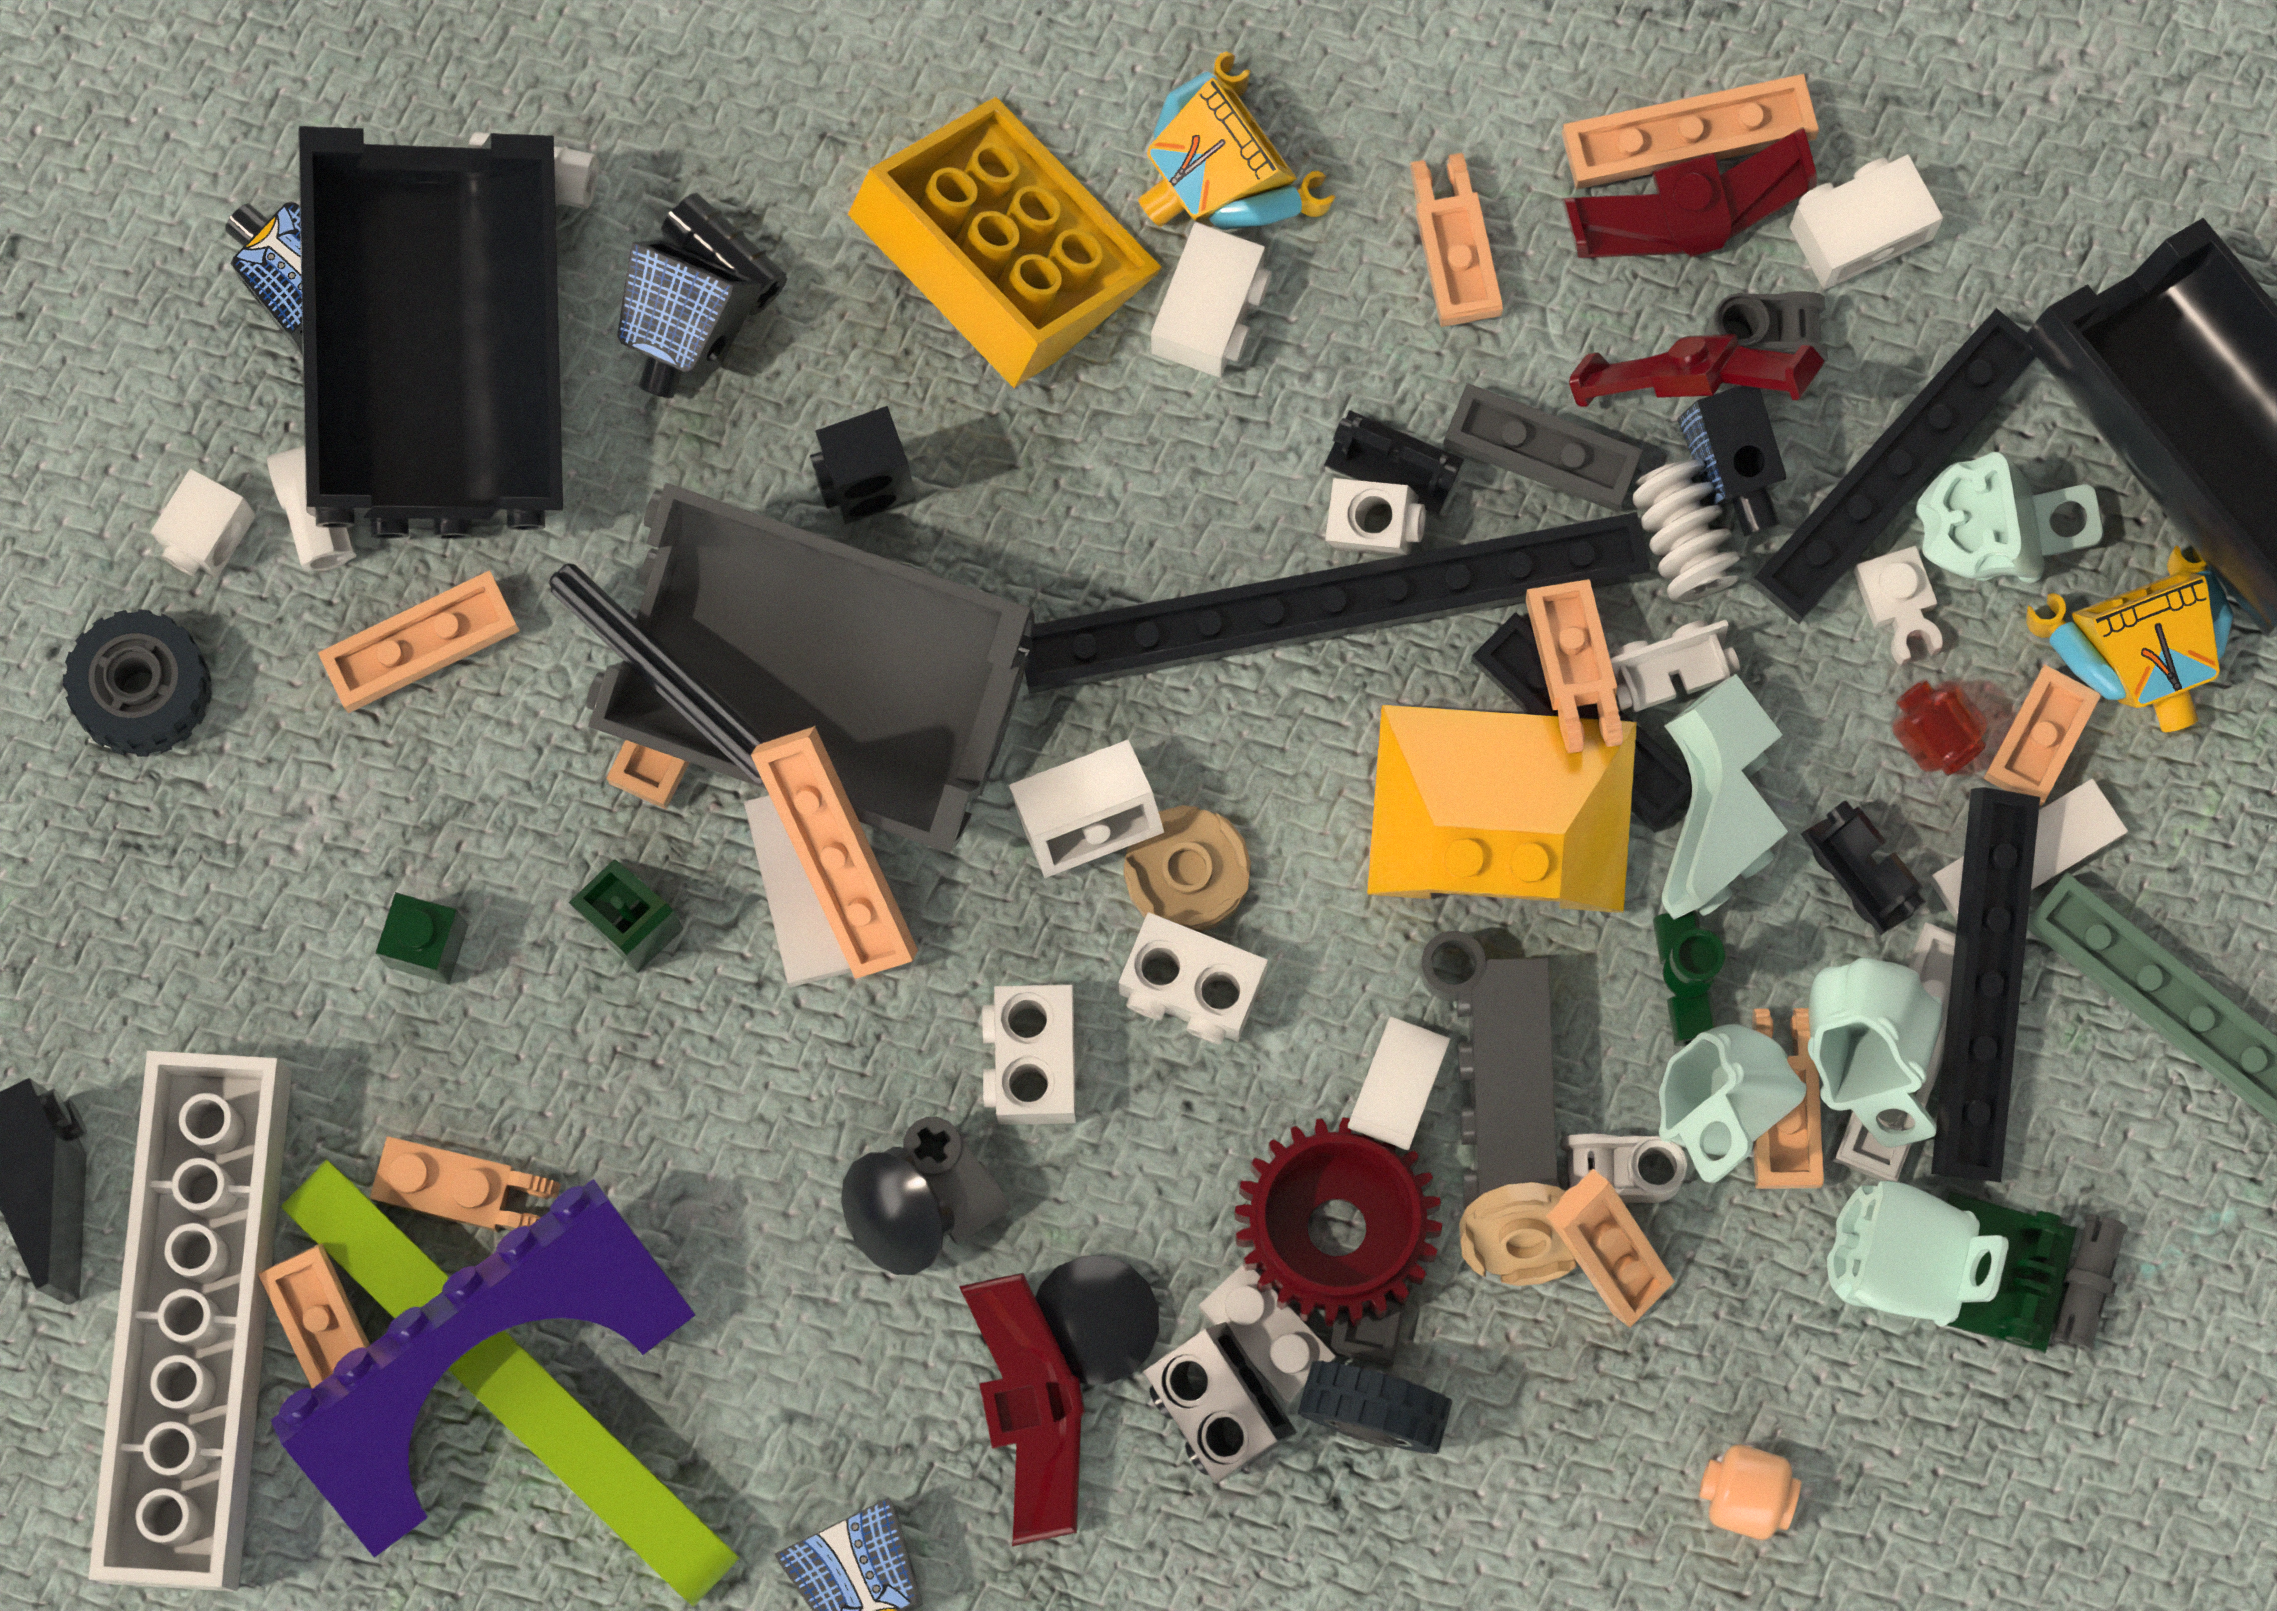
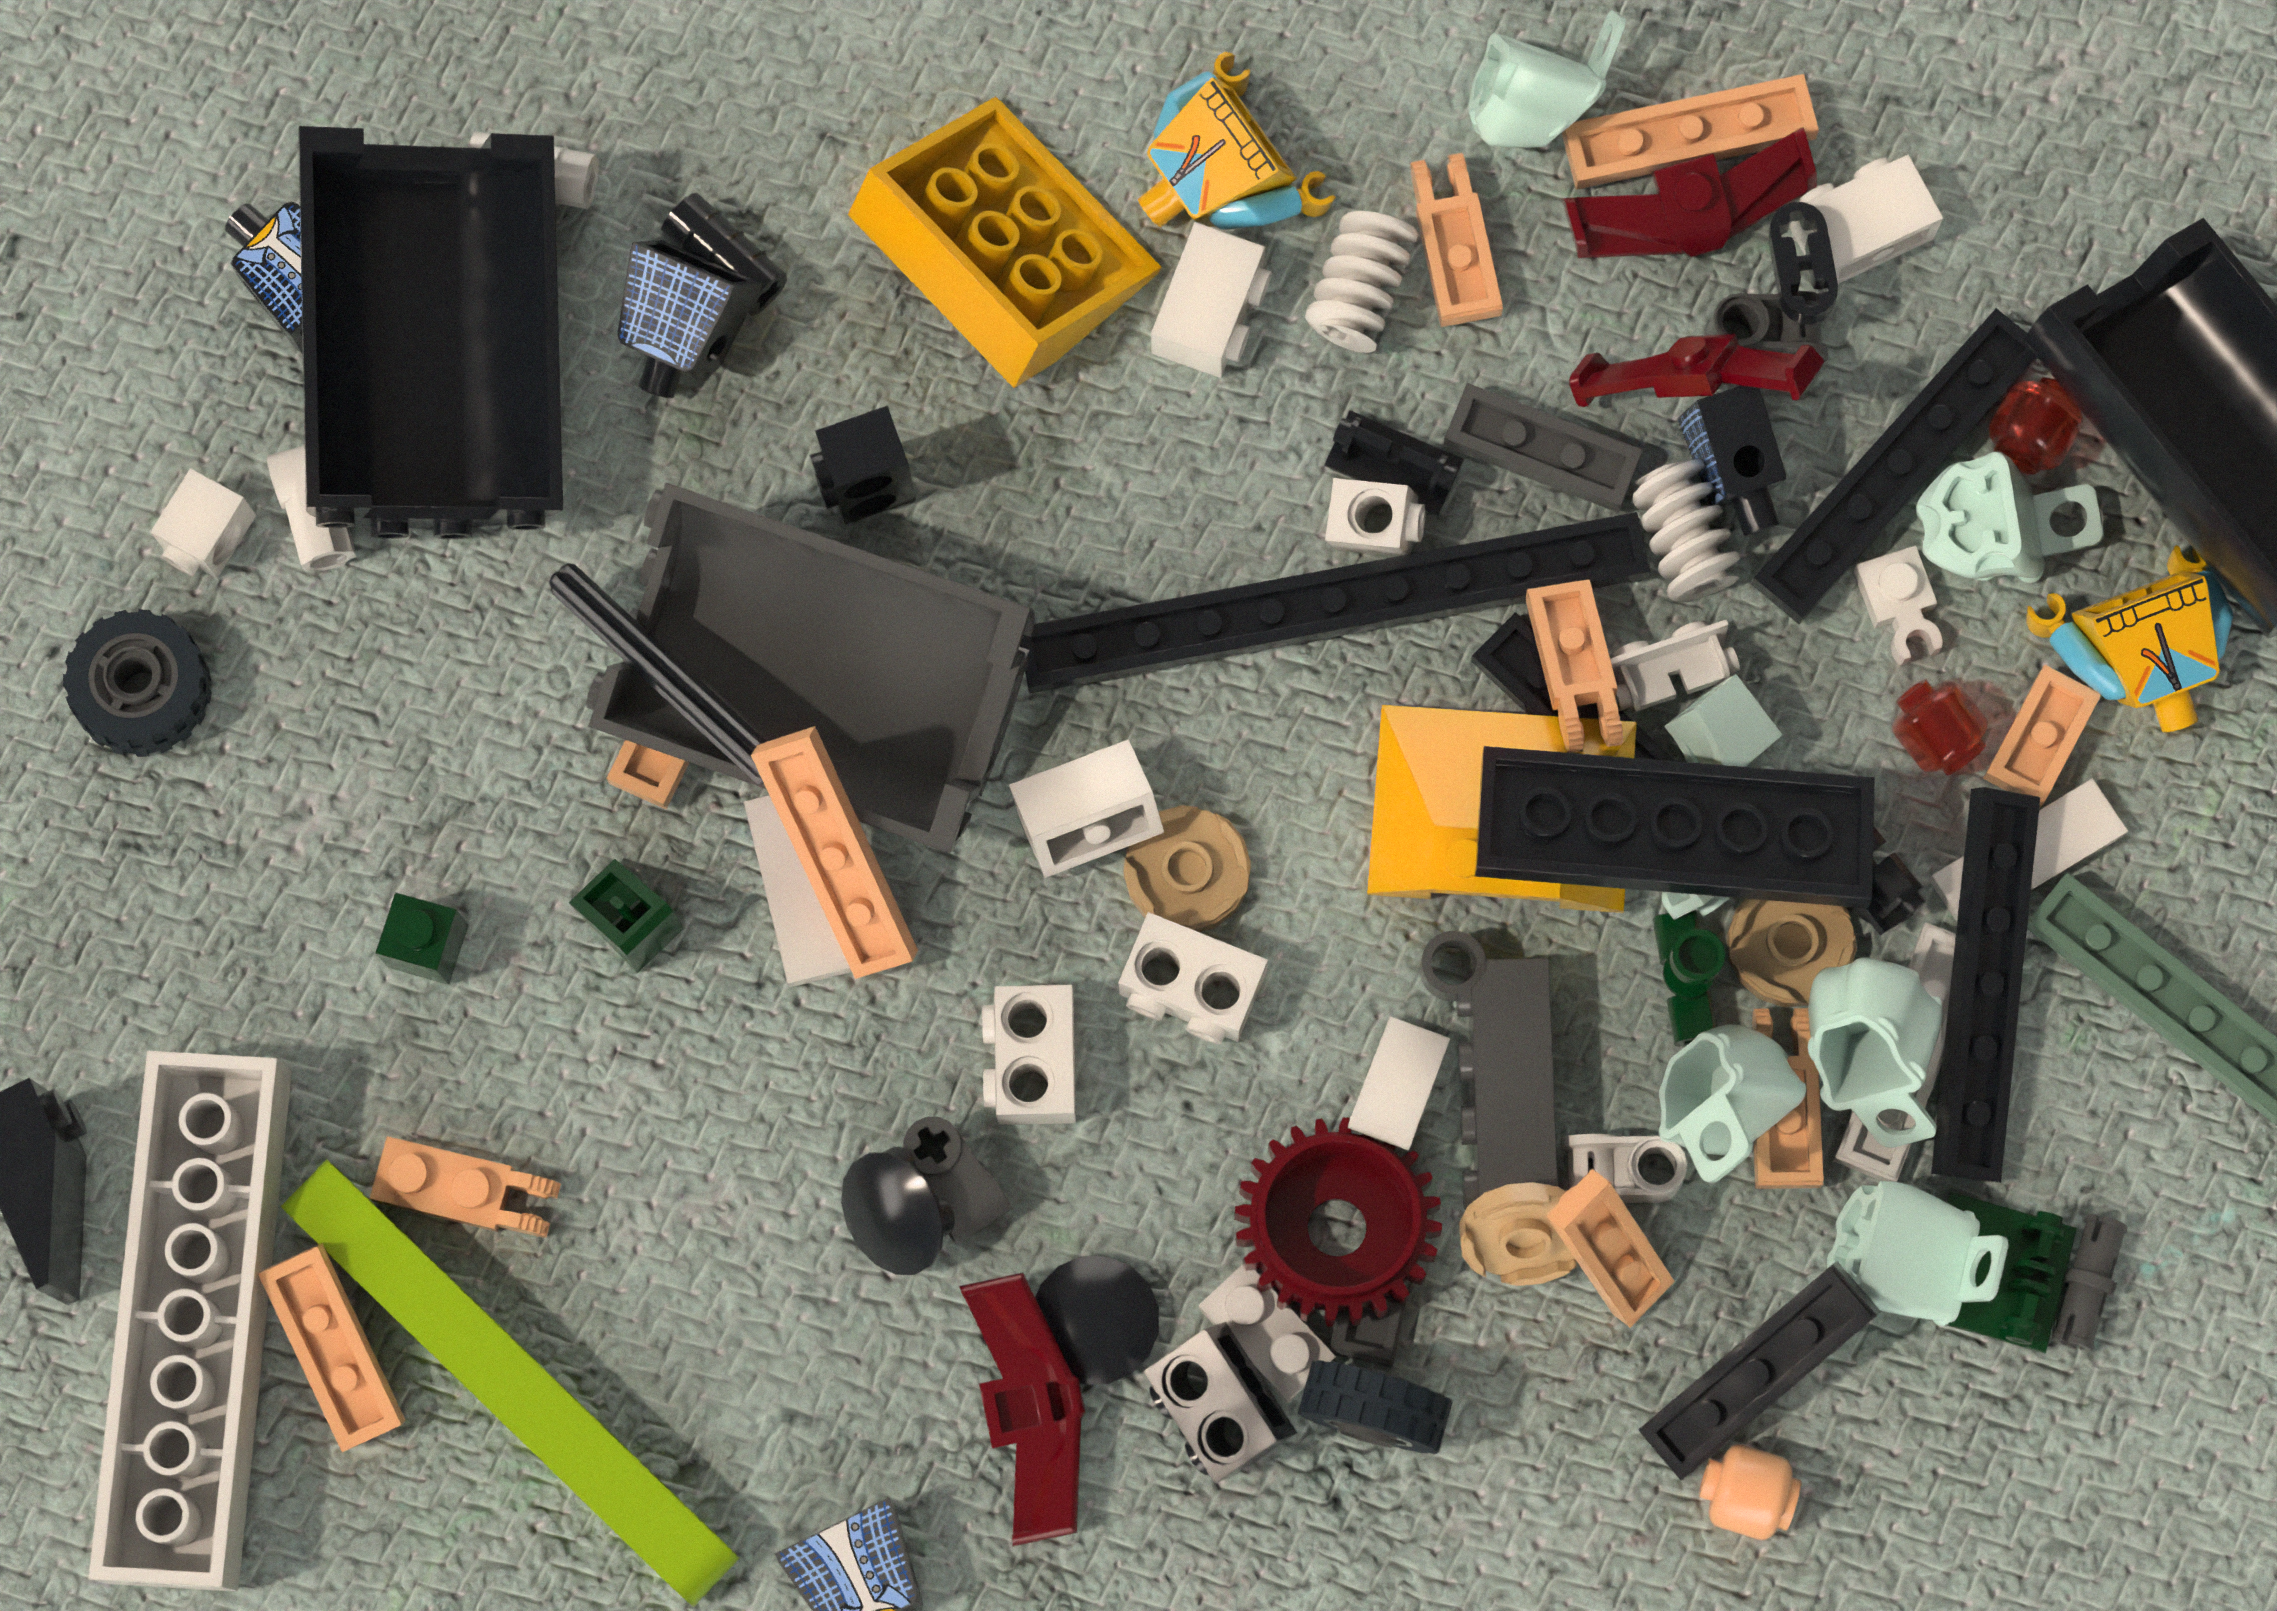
(359, 1421): dark purple arch -> none
(418, 641): light nougat plate -> none
(1355, 278): none -> white piece
(1534, 95): none -> light aqua piece
(1675, 827): none -> black plate
(1759, 1370): none -> black tile
(1784, 945): none -> tan tile
(1817, 260): none -> black beam
(2036, 425): none -> clear red head

